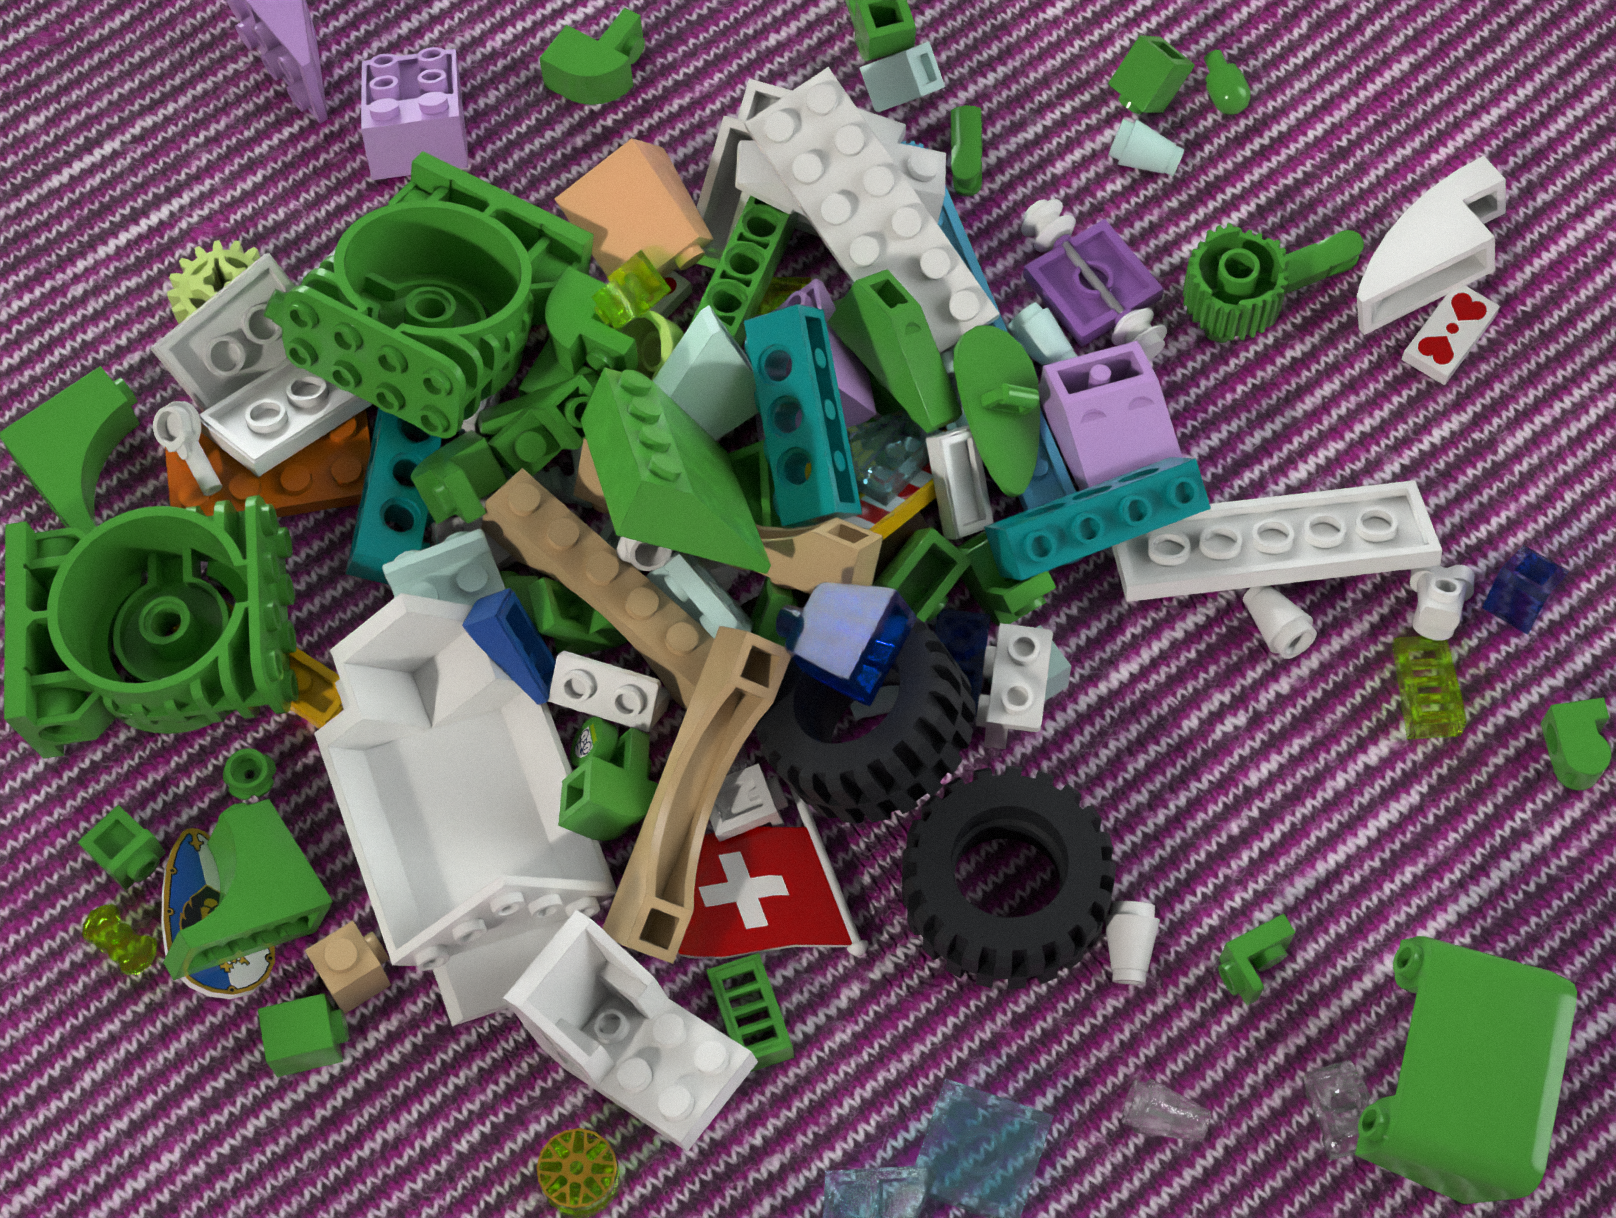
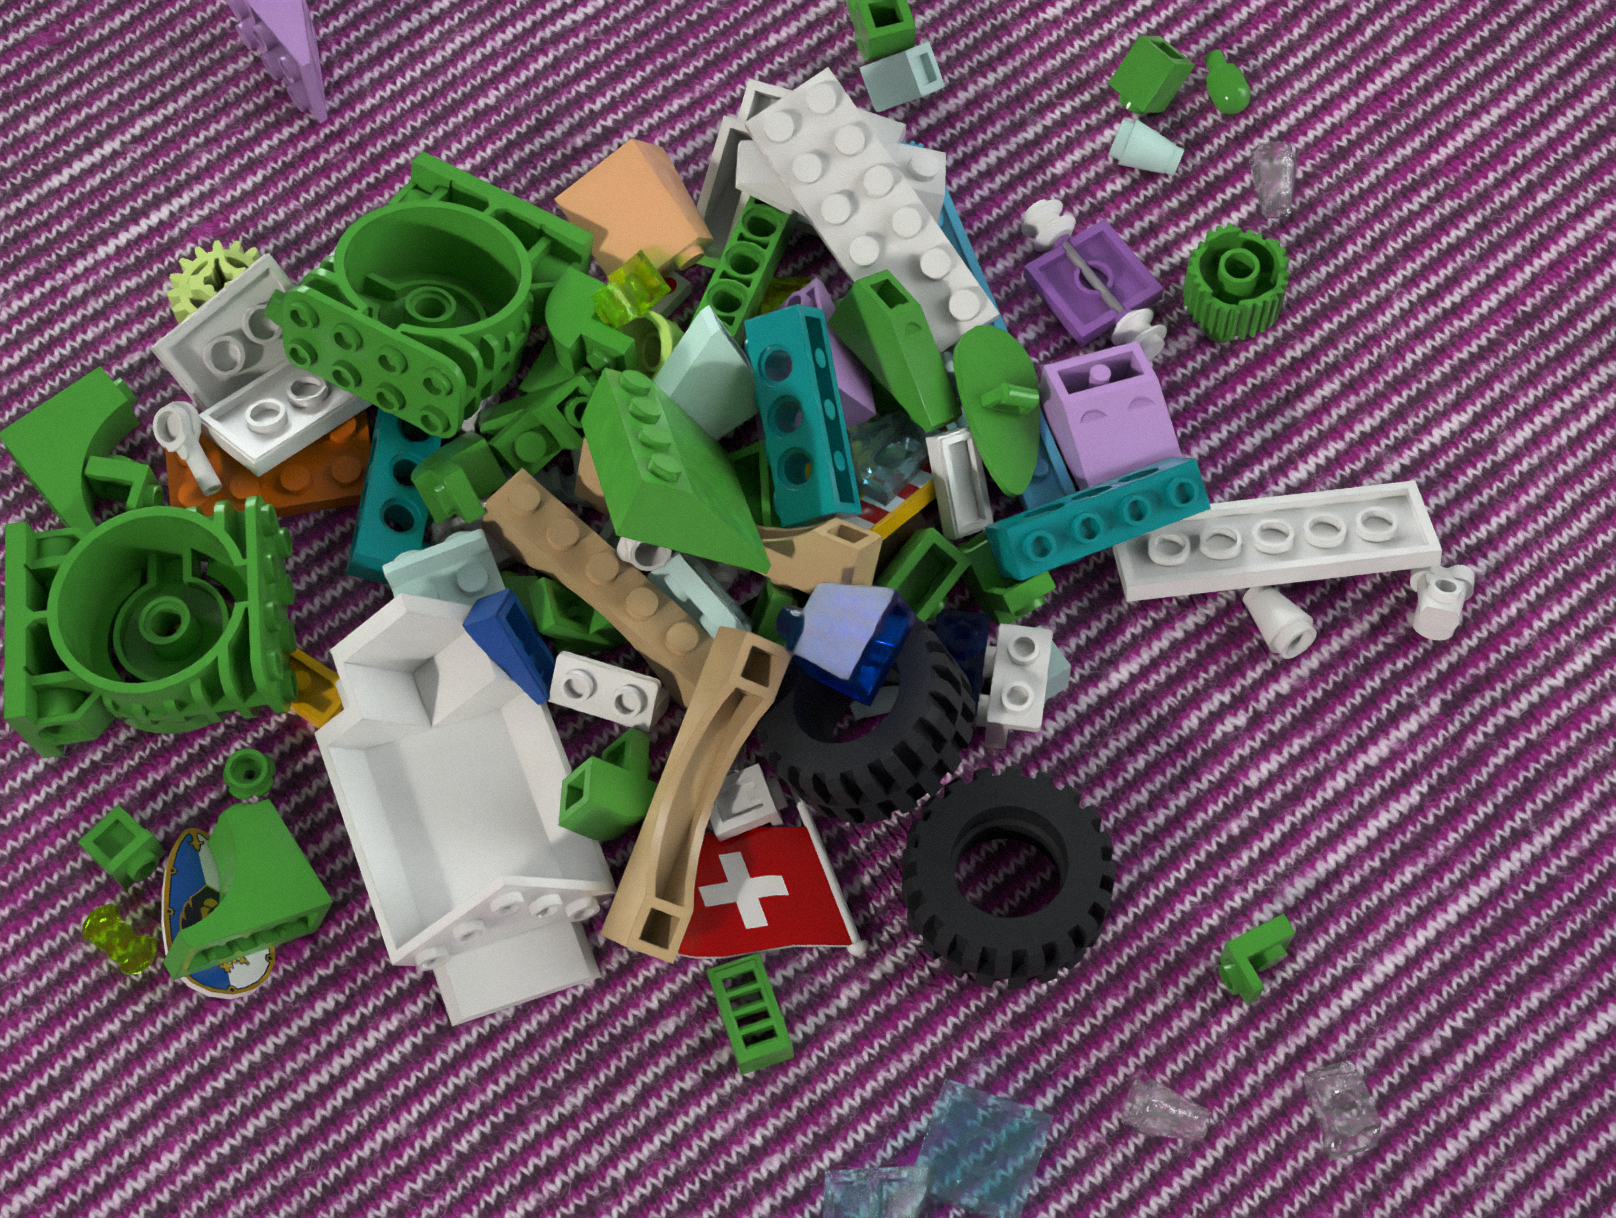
(124, 480): none -> bright green bracket
(302, 1034): bright green brick -> none
(350, 965): tan brick -> none
(412, 108): lavender slope -> none
(578, 1173): wheel -> none
(594, 69): bright green brick -> none
(594, 739): bright green tile -> none
(623, 1034): white bracket -> none
(966, 149): bright green bar -> none
(1040, 335): light aqua cone -> none
(1131, 939): white cone -> none
(1274, 175): none -> clear cone
(1323, 259): bright green bar -> none
(1421, 723): clear neon green slope -> none
(1434, 246): white slope -> none
(1450, 333): white tile -> none
(1474, 1074): bright green windscreen -> none
(1524, 588): clear blue slope -> none
(1574, 742): bright green leg -> none

